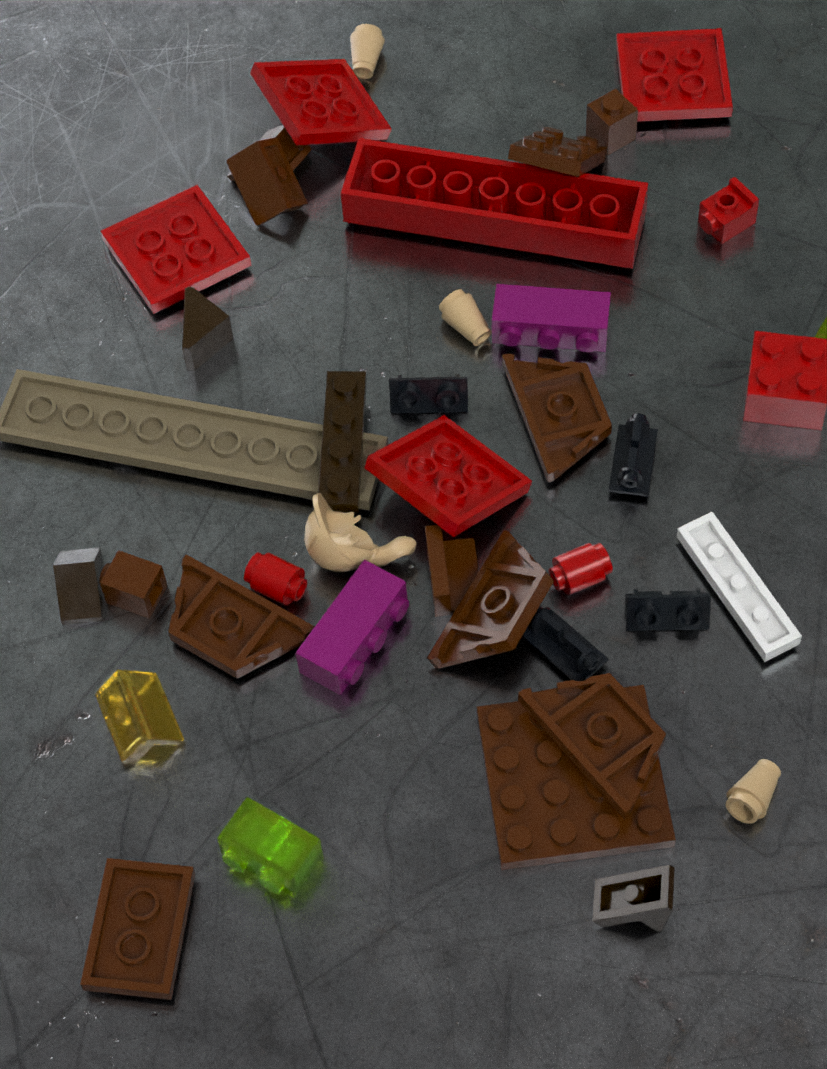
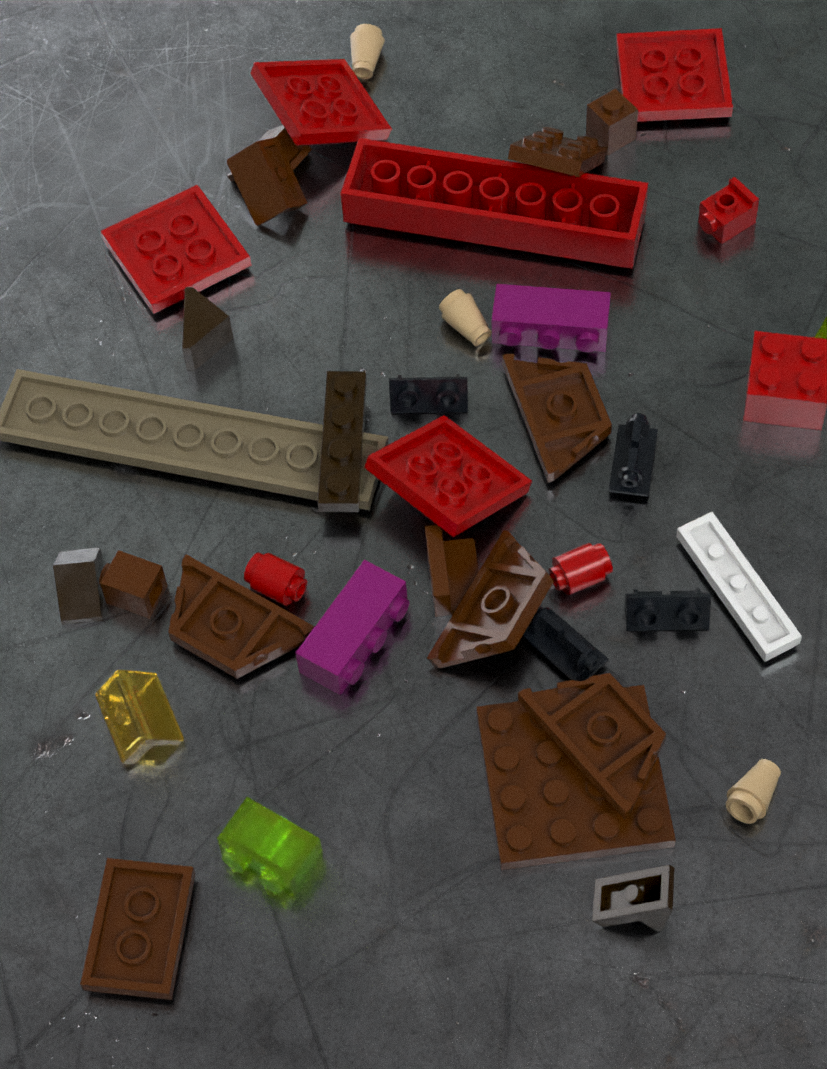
(342, 546): tan piece -> none

